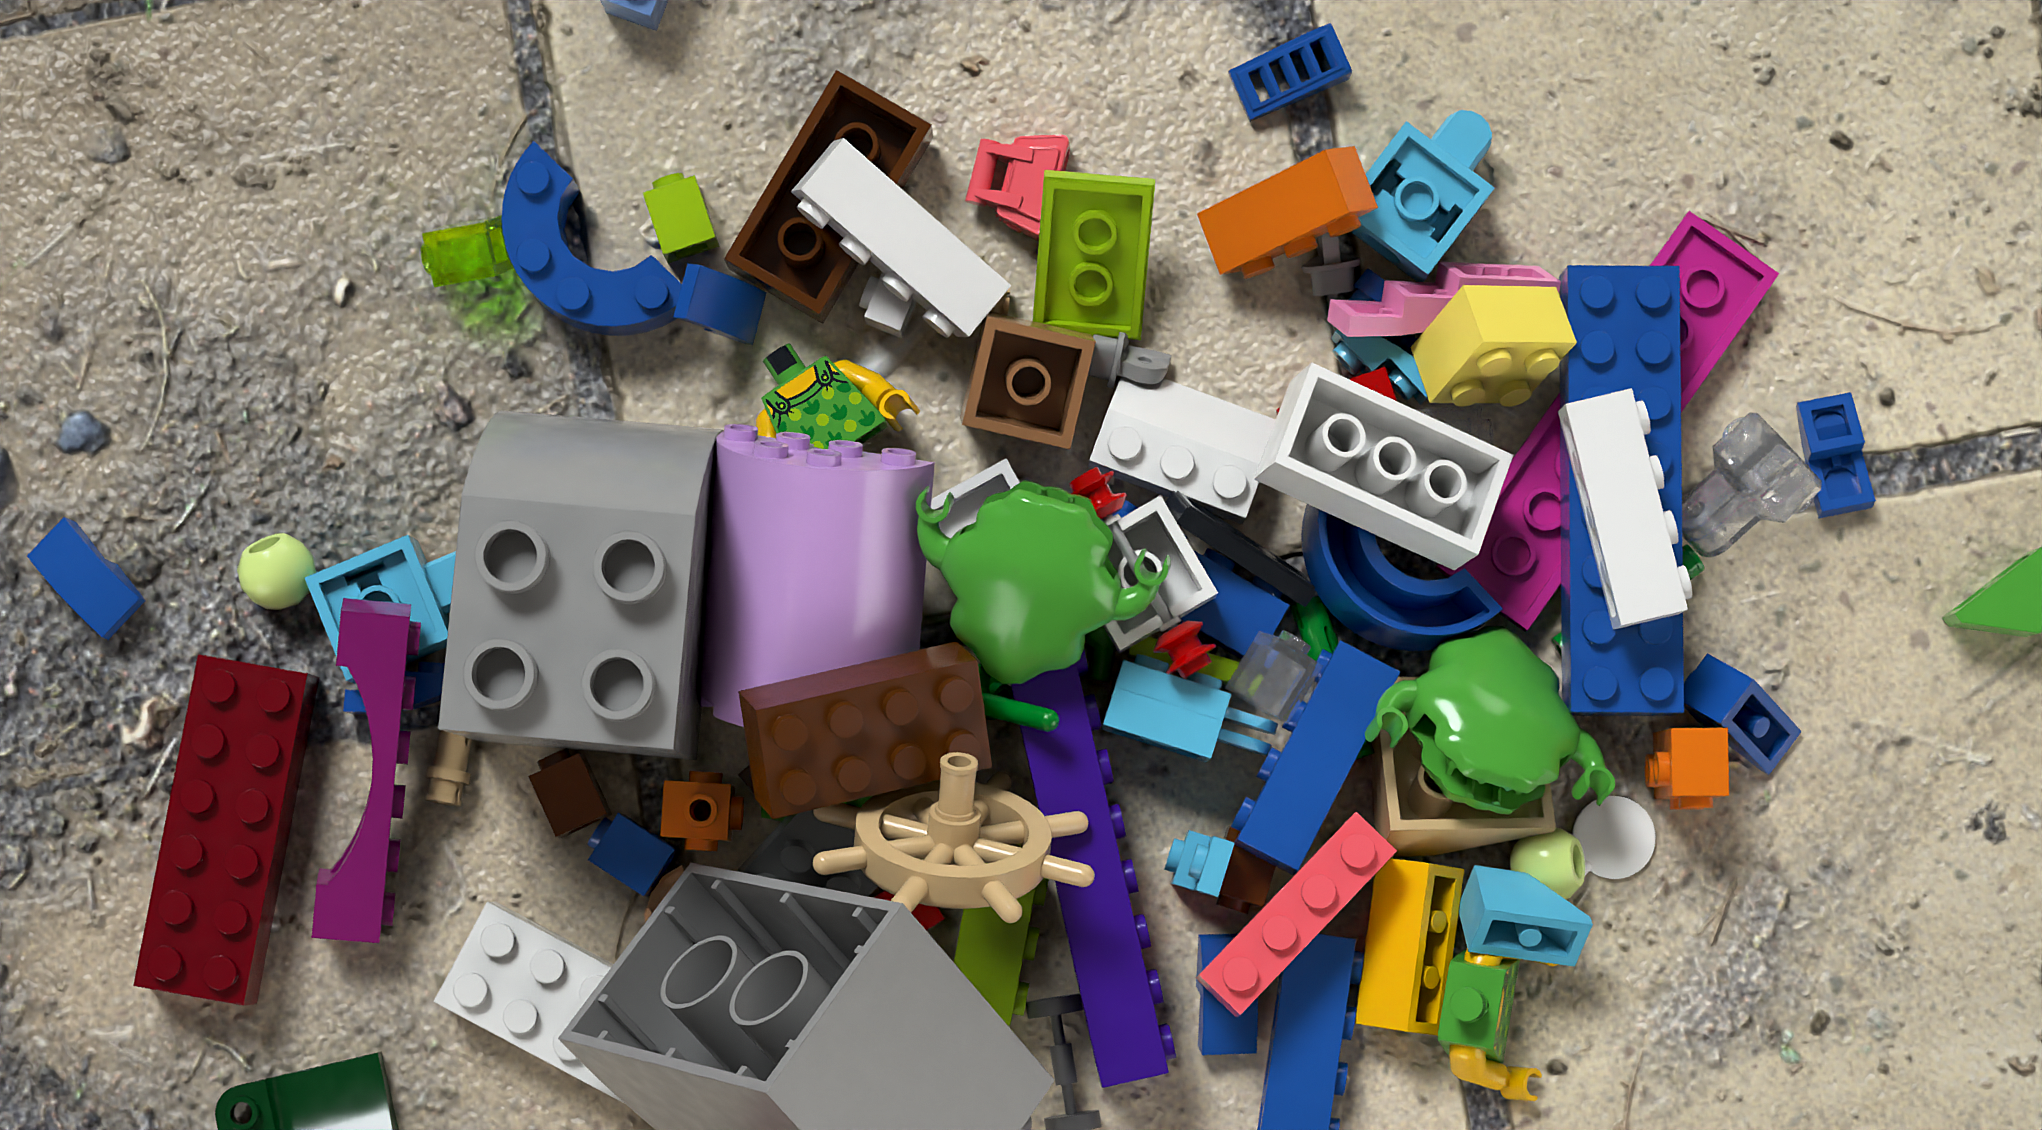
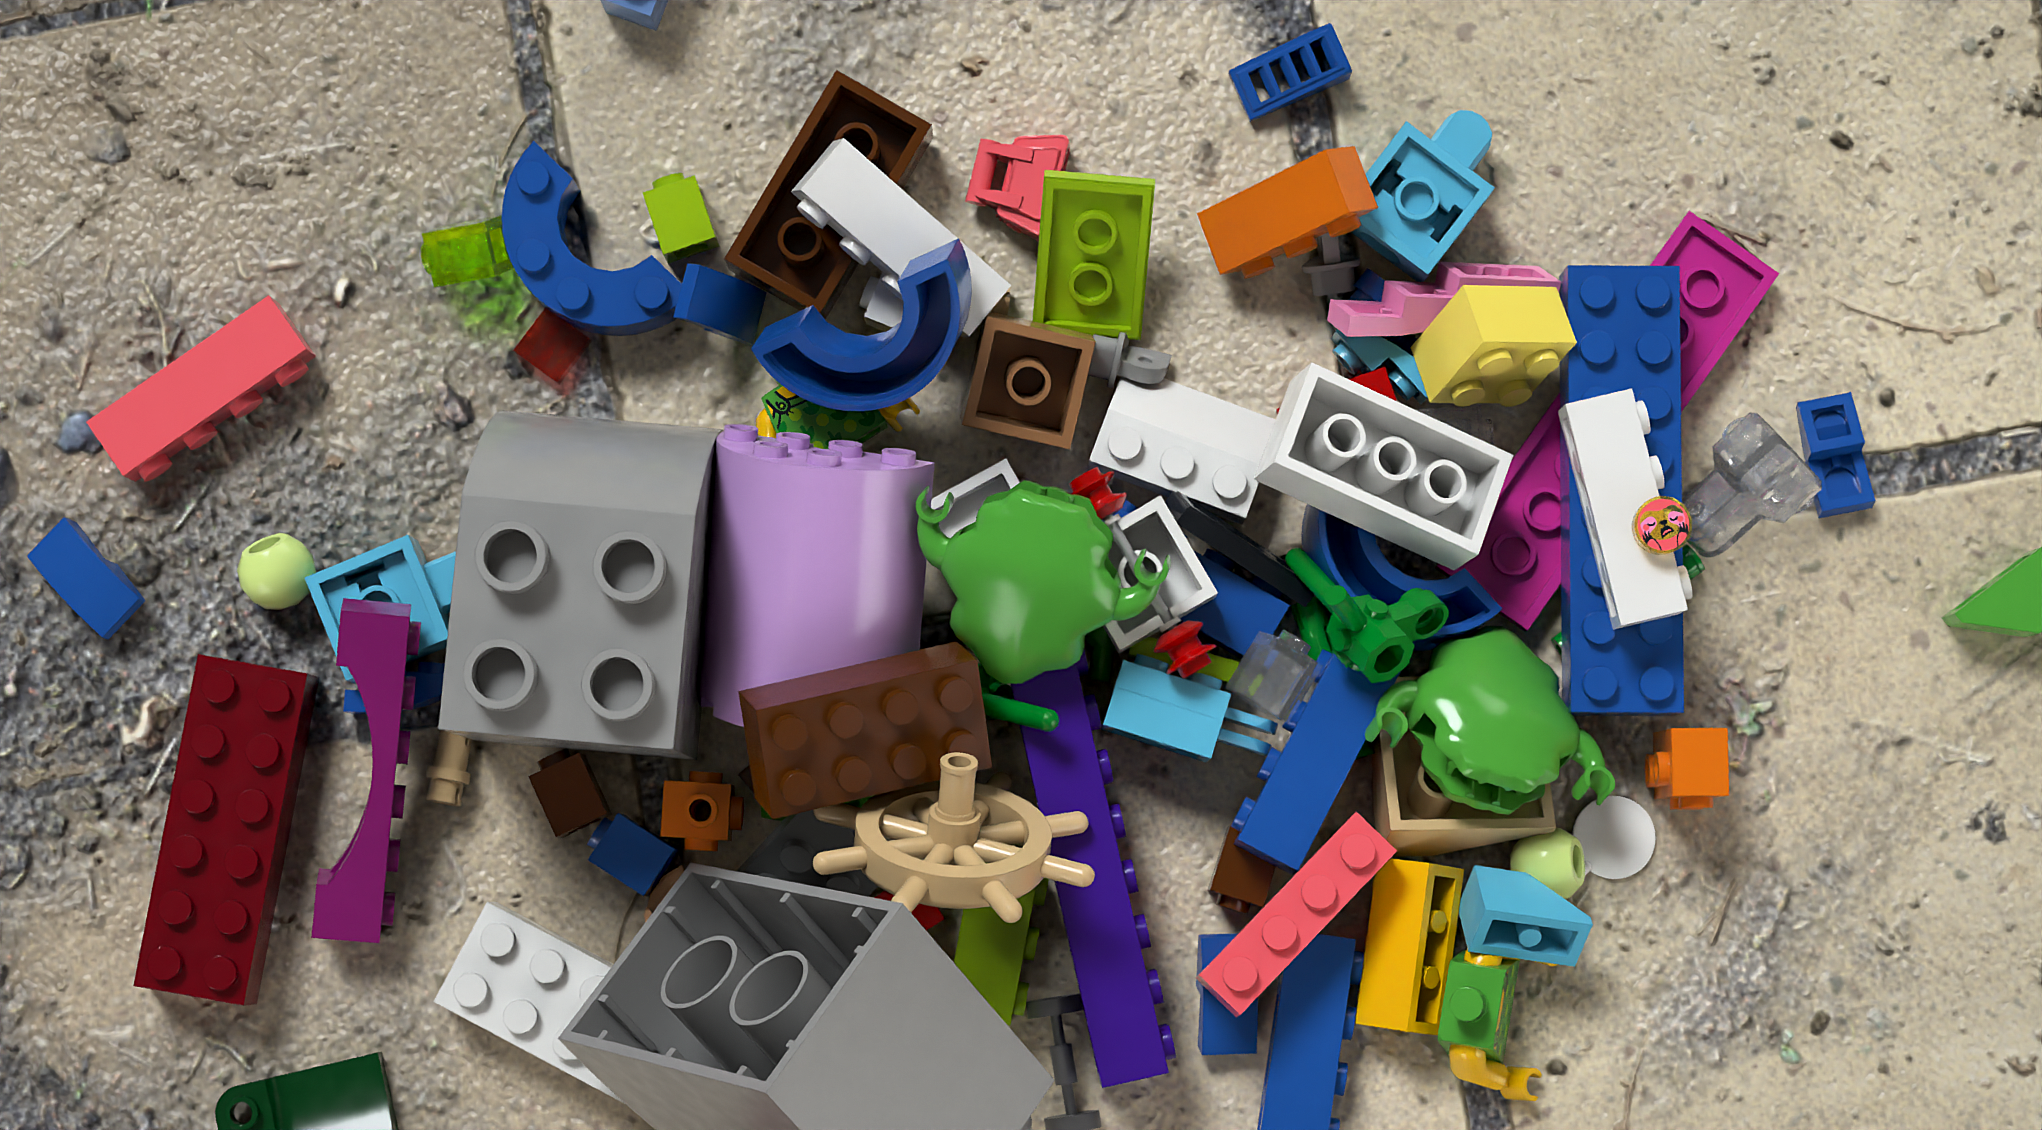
(202, 390): none -> coral brick
(552, 345): none -> clear red tile
(881, 368): none -> blue brick
(1199, 862): medium azure slope -> none
(1366, 630): none -> green piece
(1661, 525): none -> tile
(1730, 699): blue slope -> none

